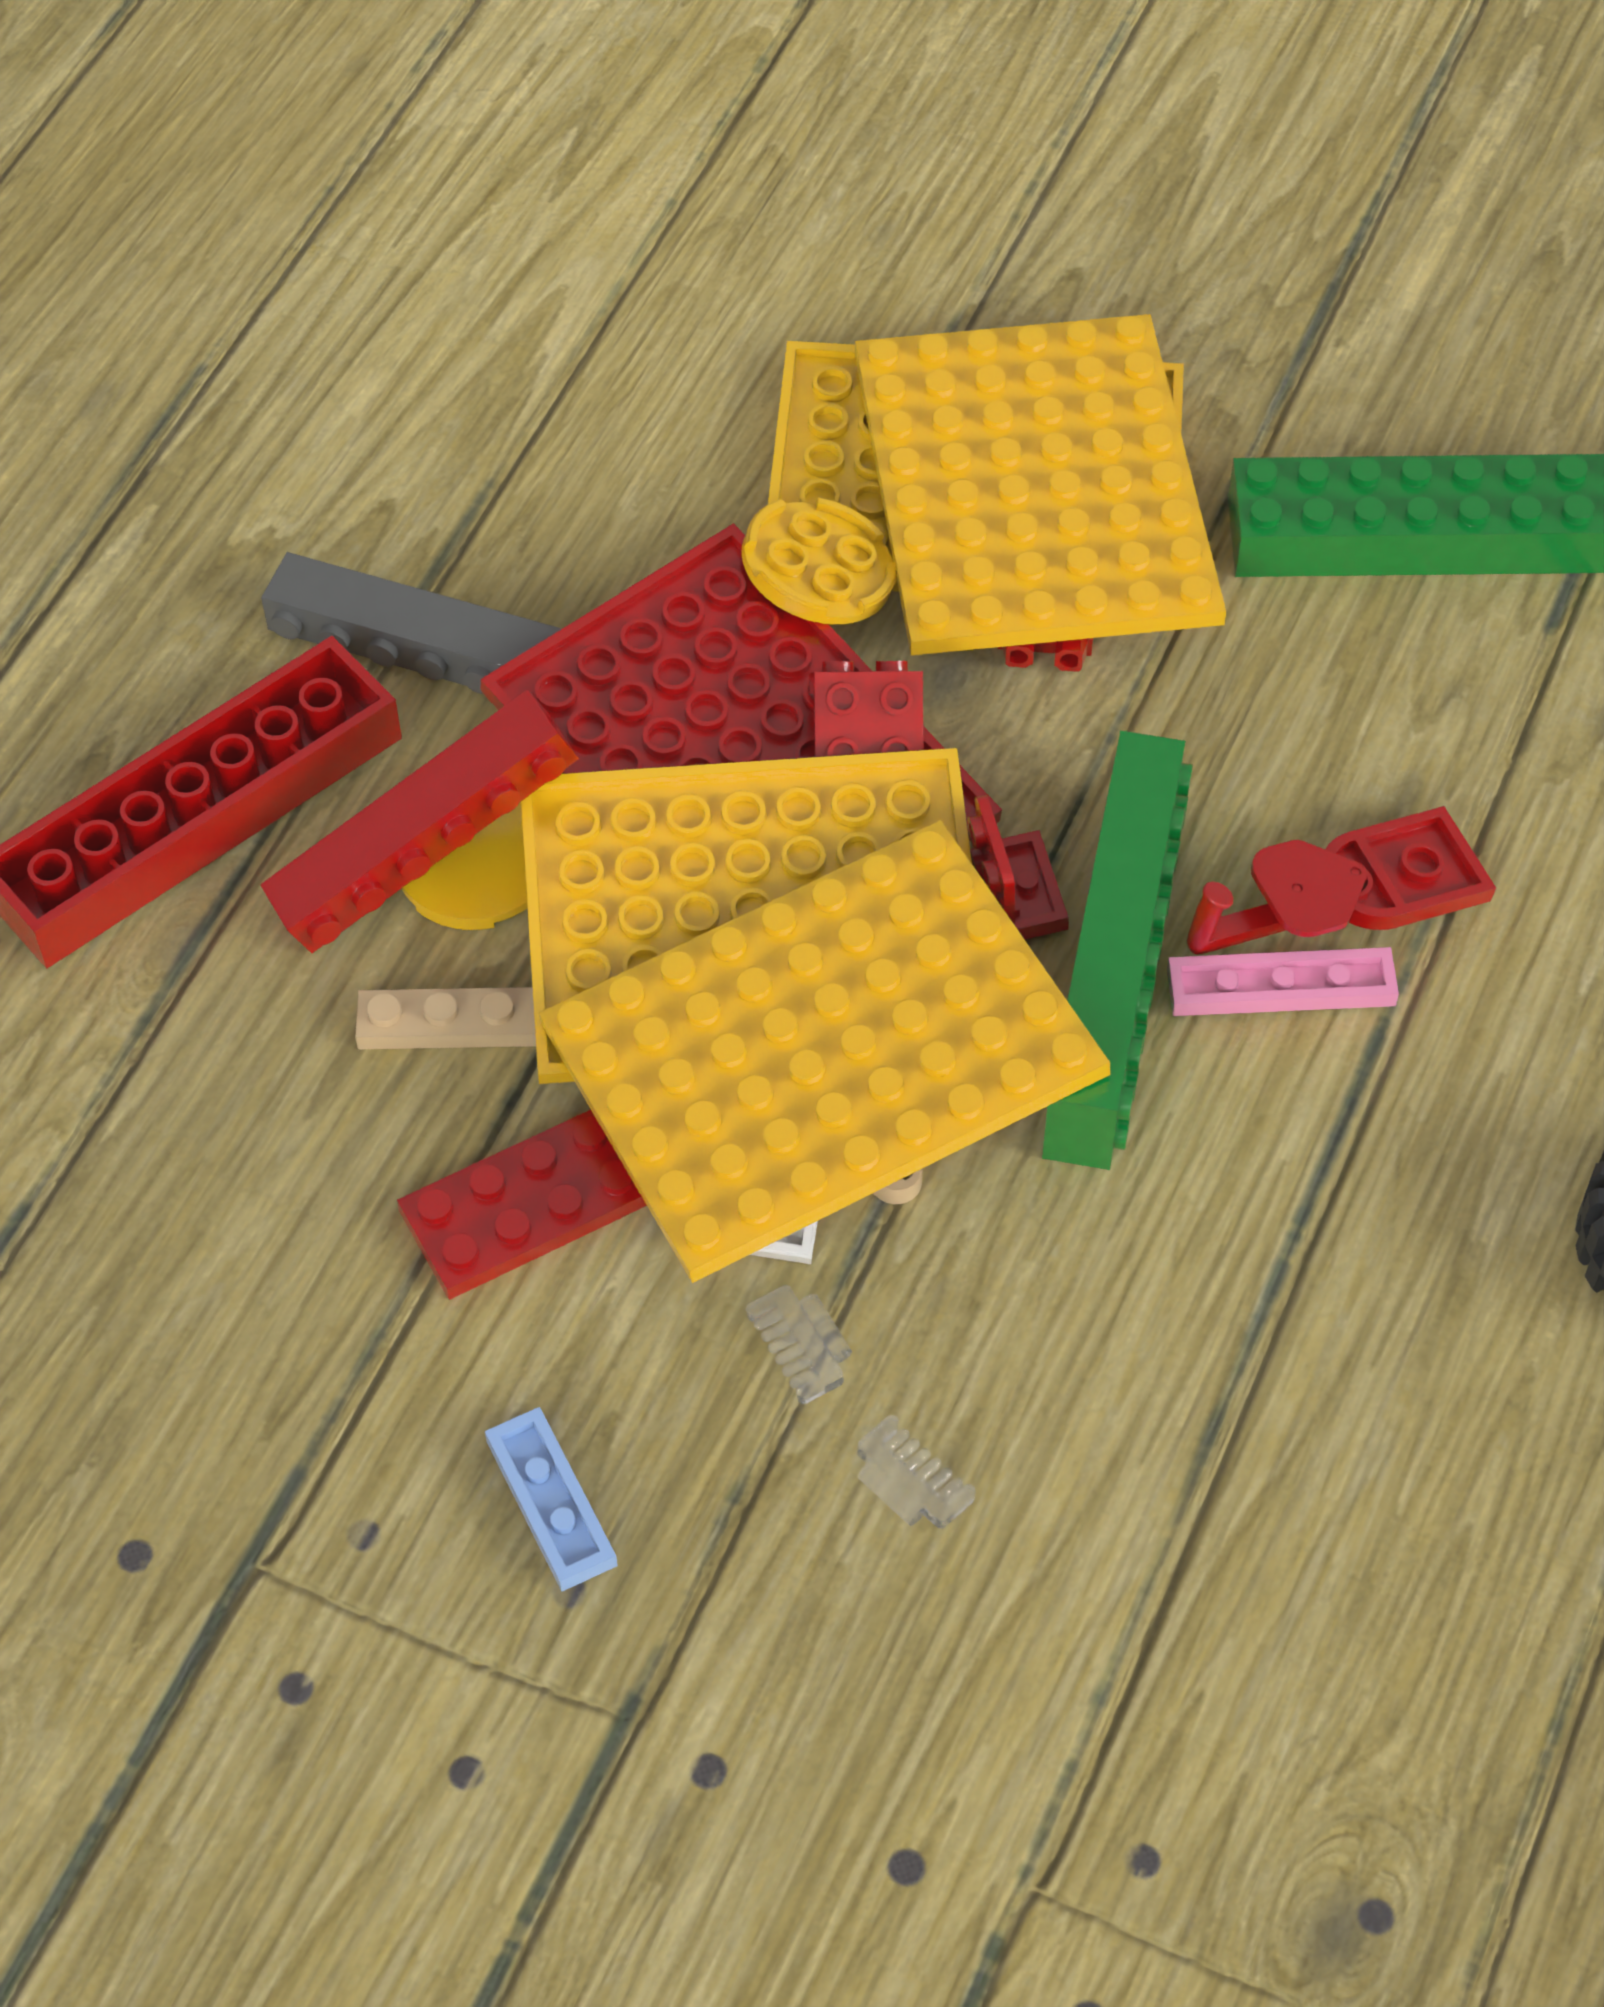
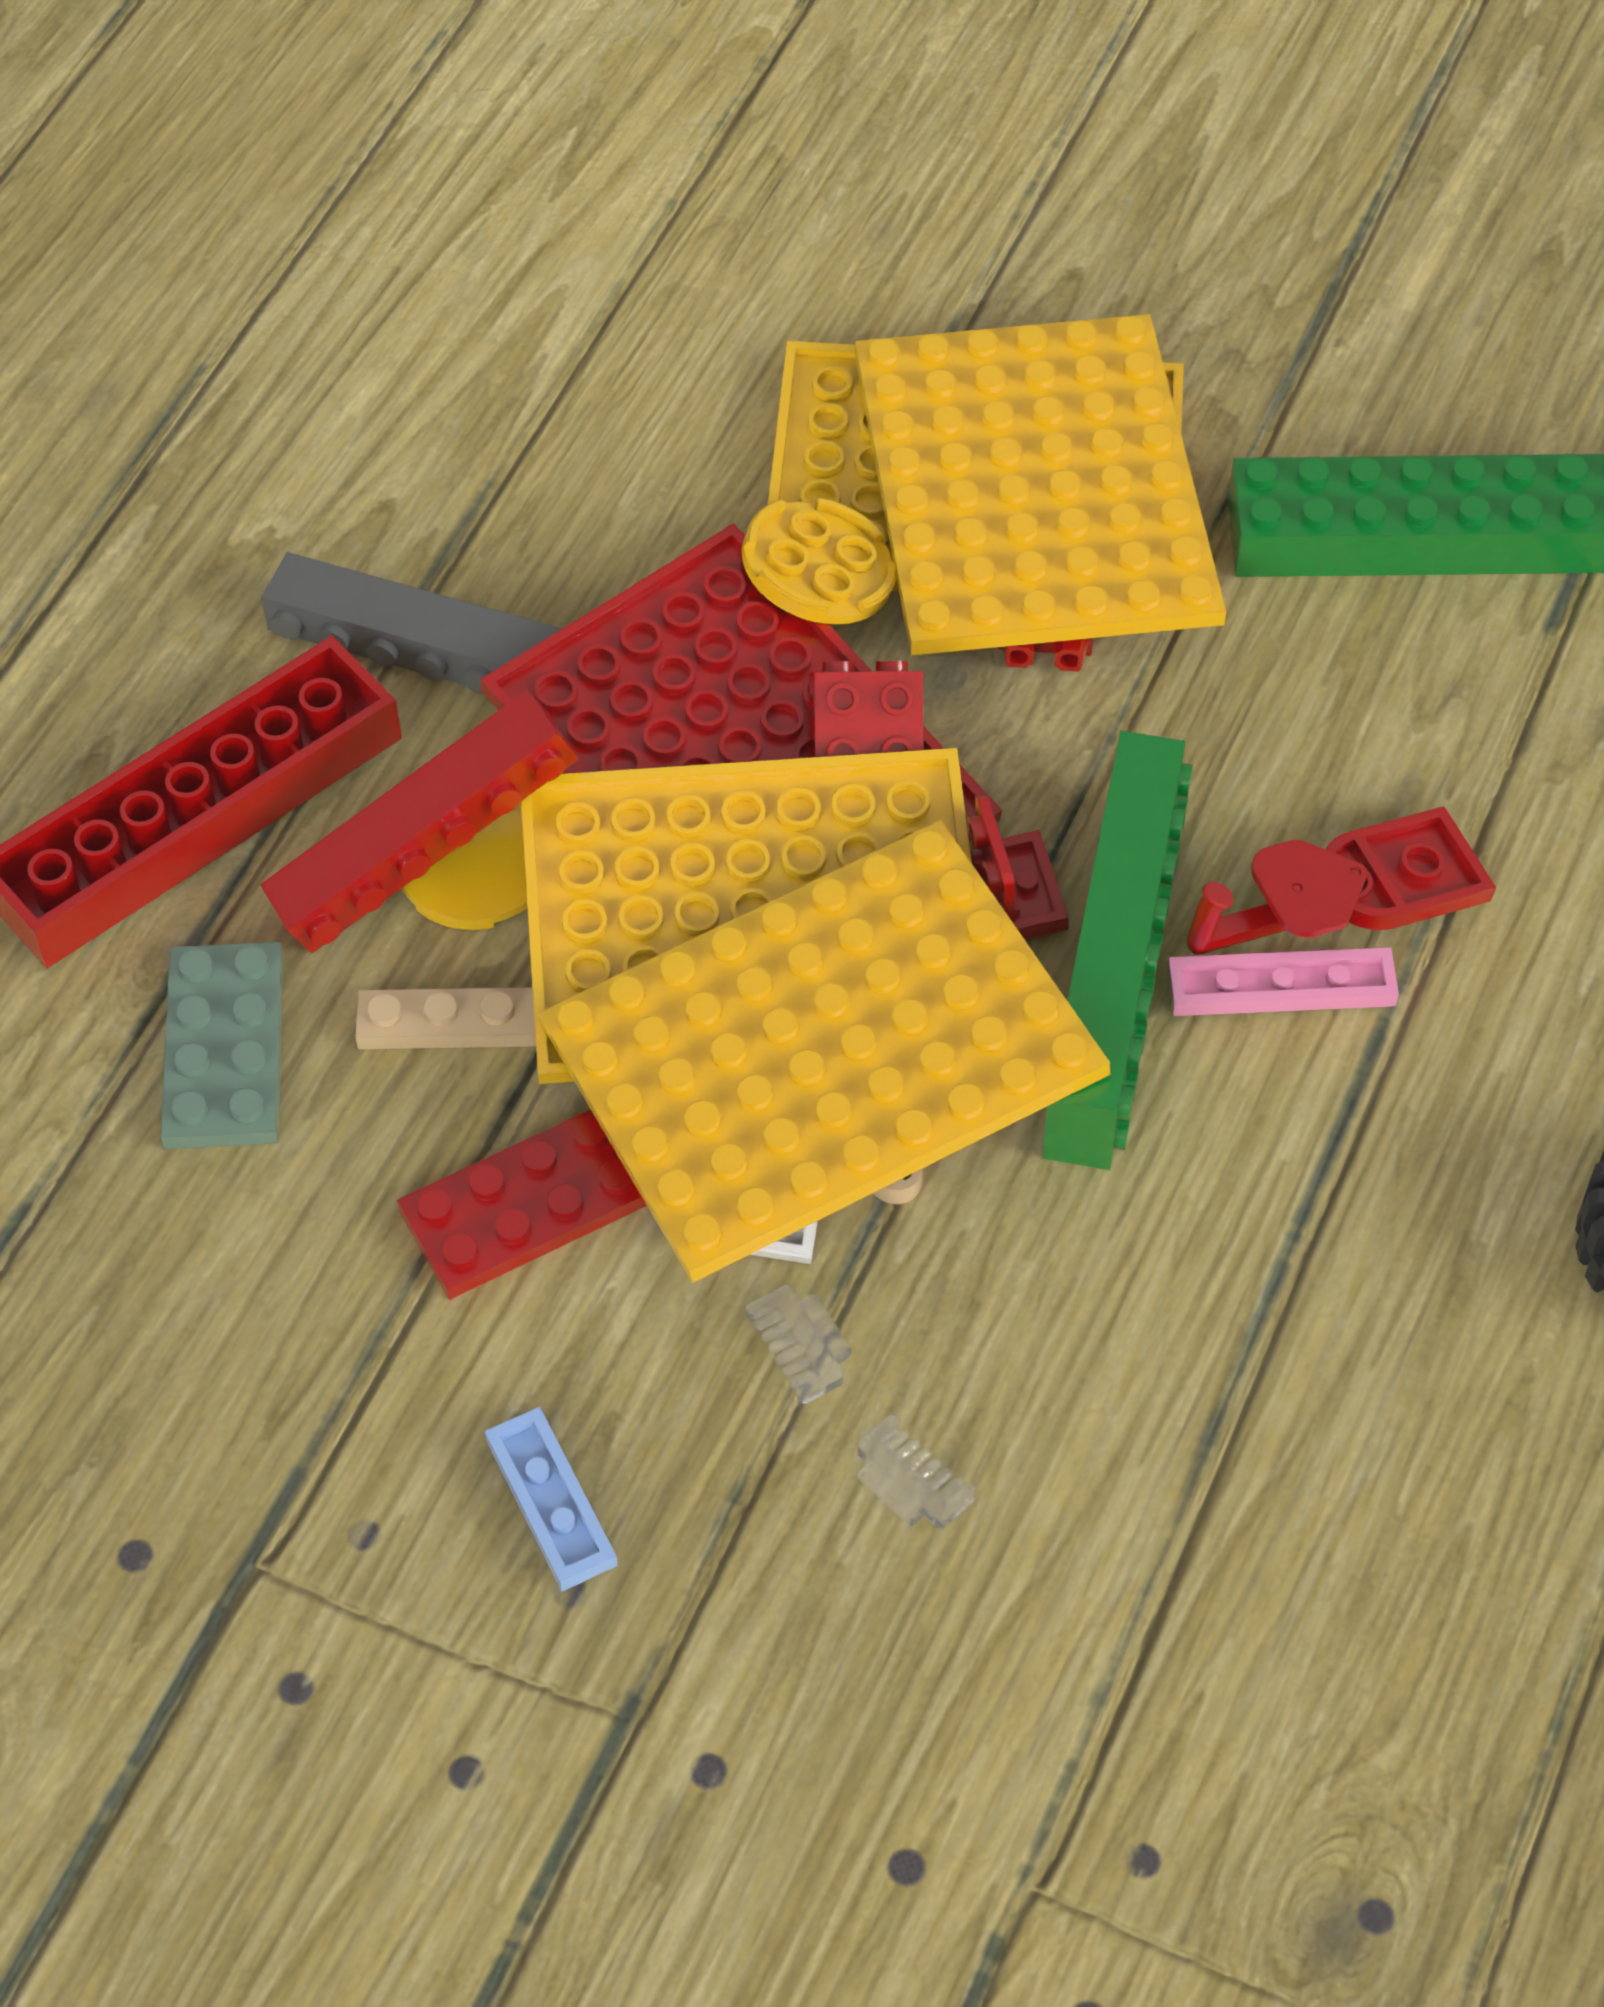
(223, 1045): none -> sand green plate

